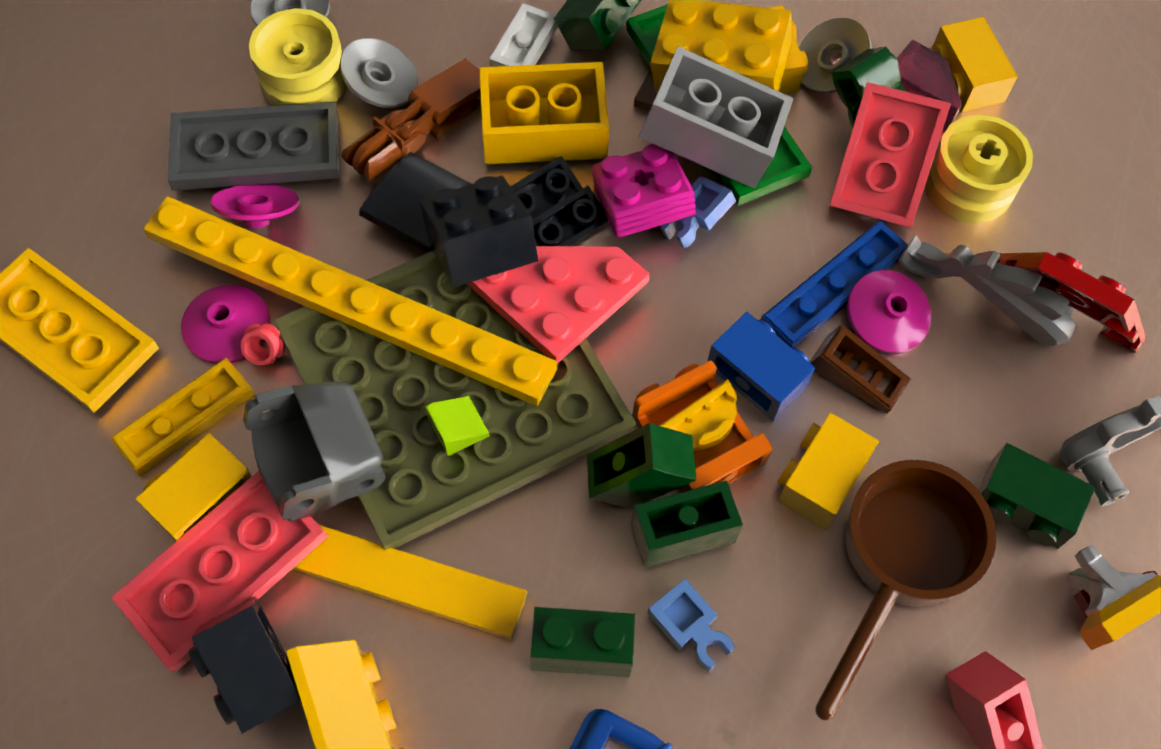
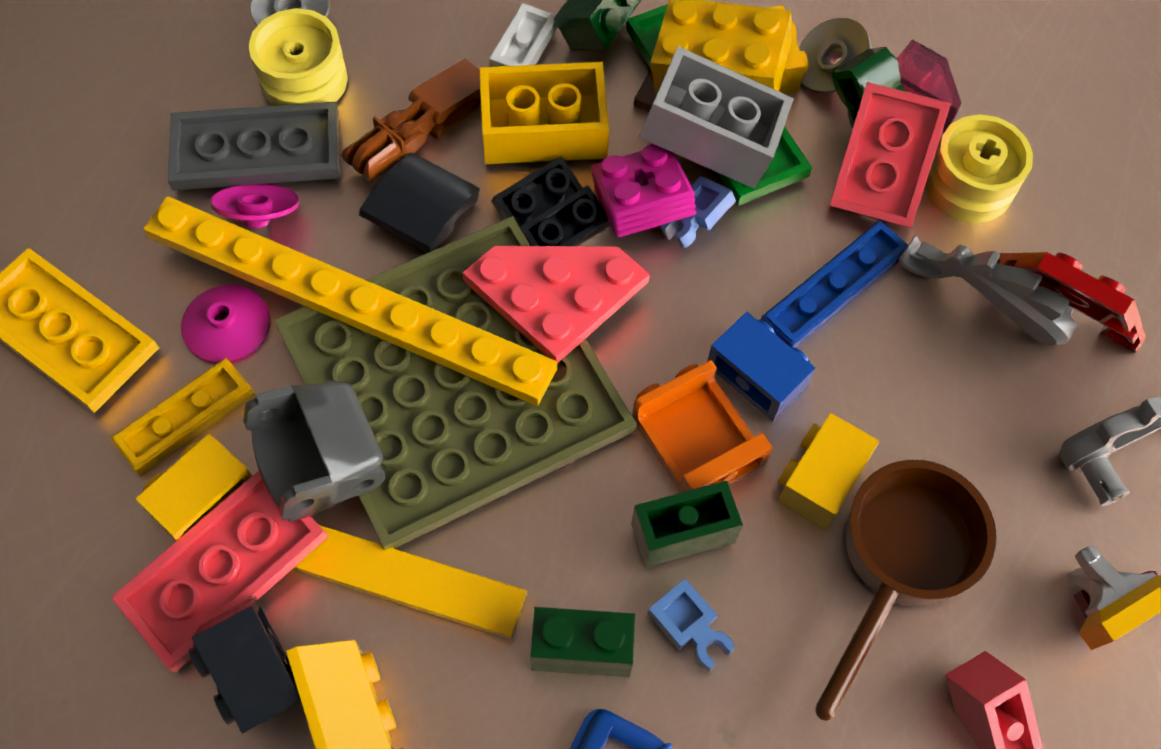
(255, 350): coral plate -> none
(378, 72): light grey dish -> none
(456, 423): lime slope -> none
(479, 230): black brick -> none
(641, 466): dark green brick -> none
(708, 417): yellow tile -> none
(852, 380): reddish brown slope -> none
(878, 323): dark pink dish -> none
(976, 62): yellow brick -> none
(1035, 496): dark green brick -> none

